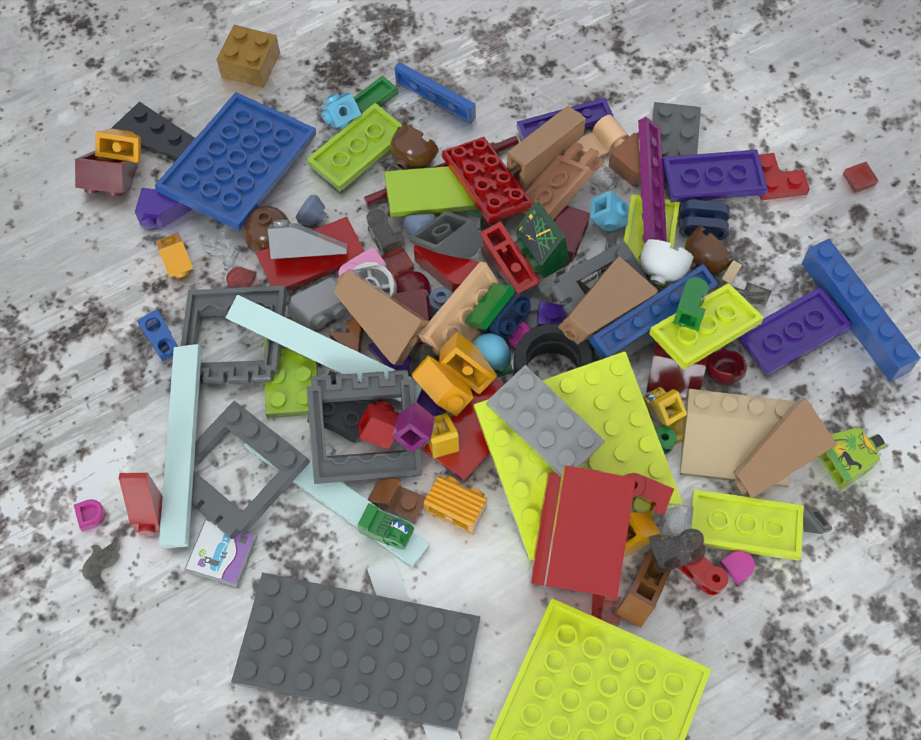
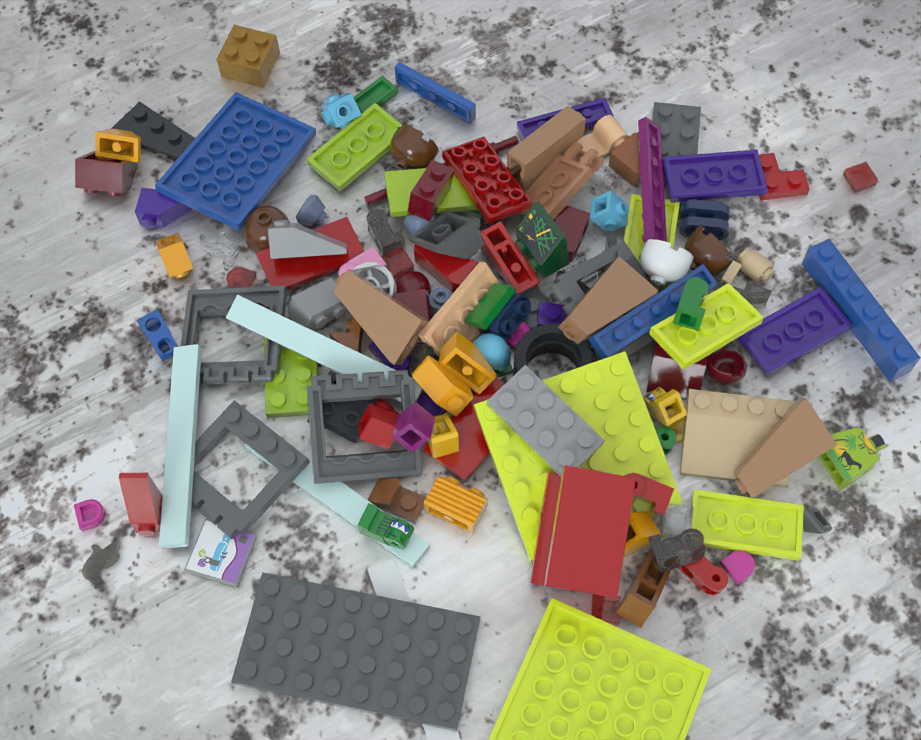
(430, 190): none -> dark red brick
(755, 265): none -> tan brick

